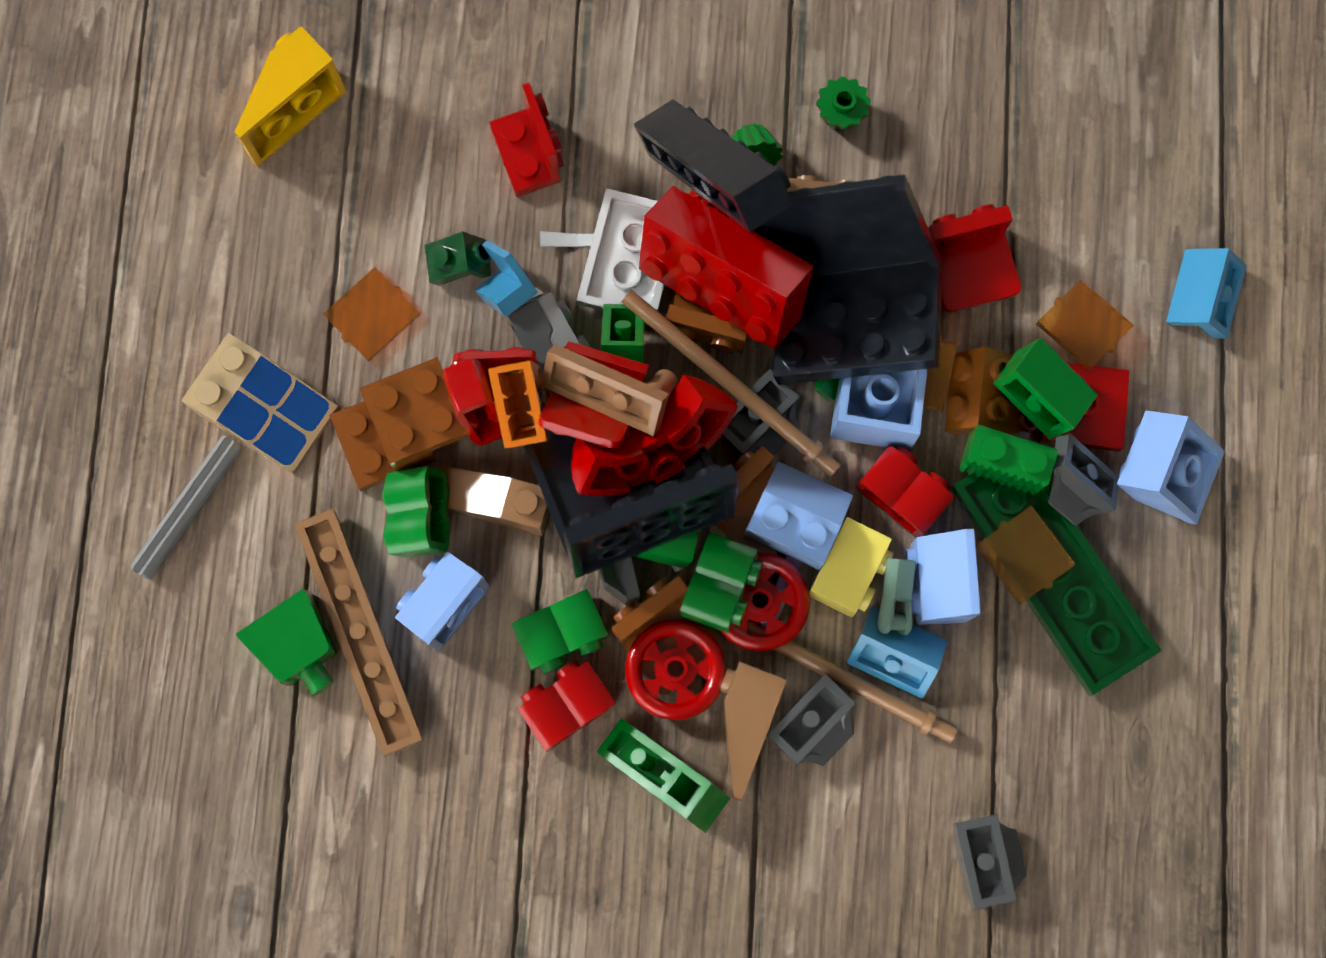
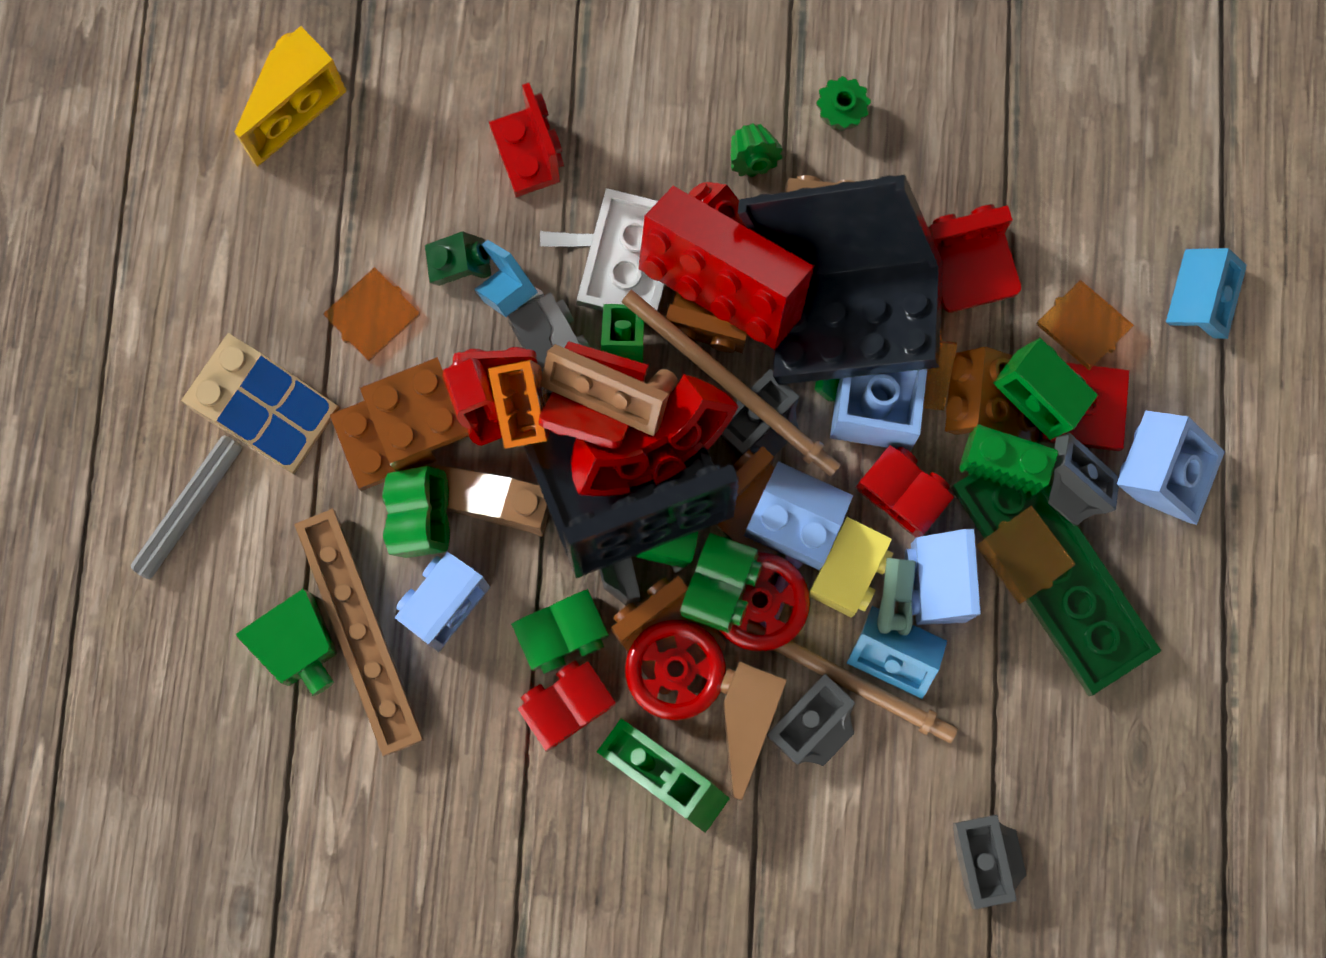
(715, 165): black brick -> none

